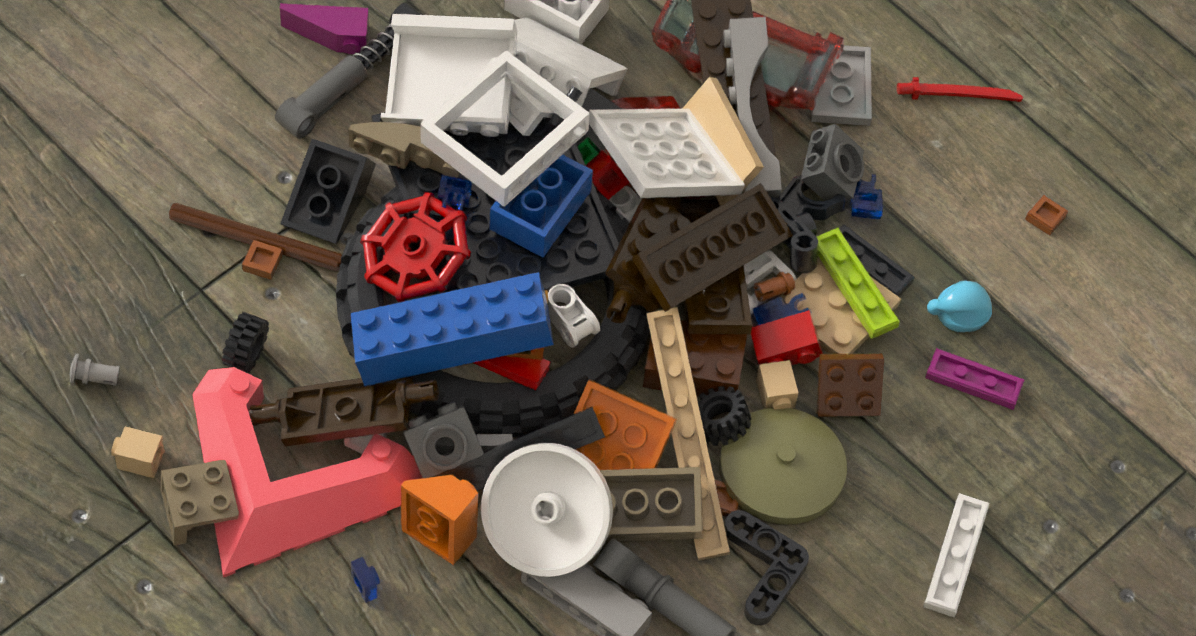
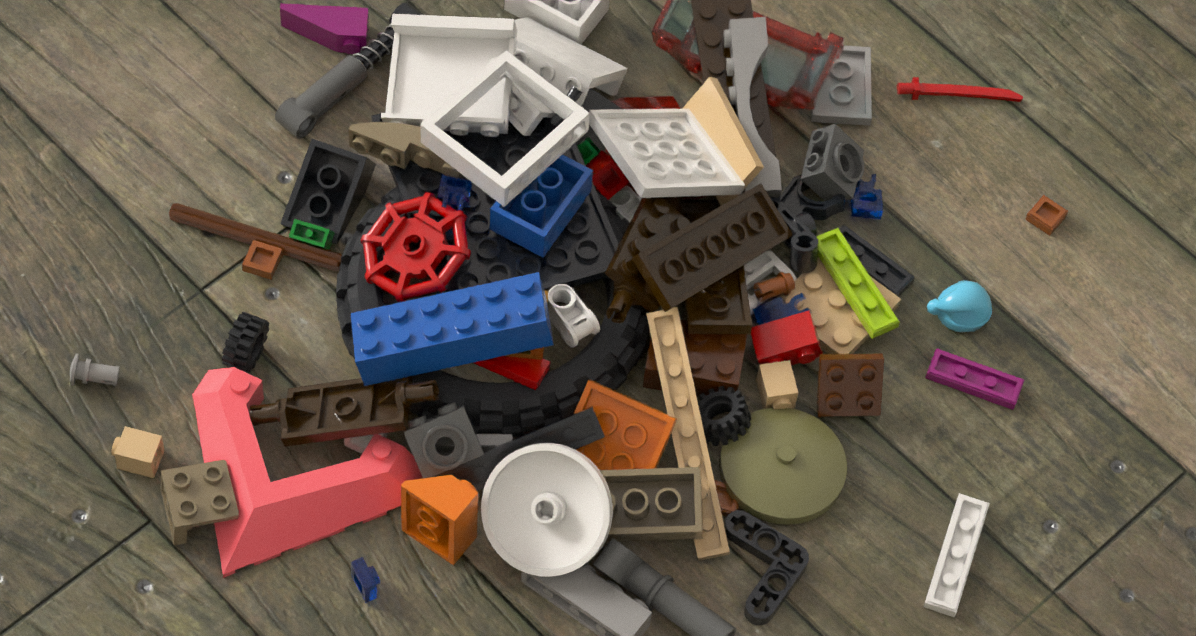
(311, 234): none -> green piece

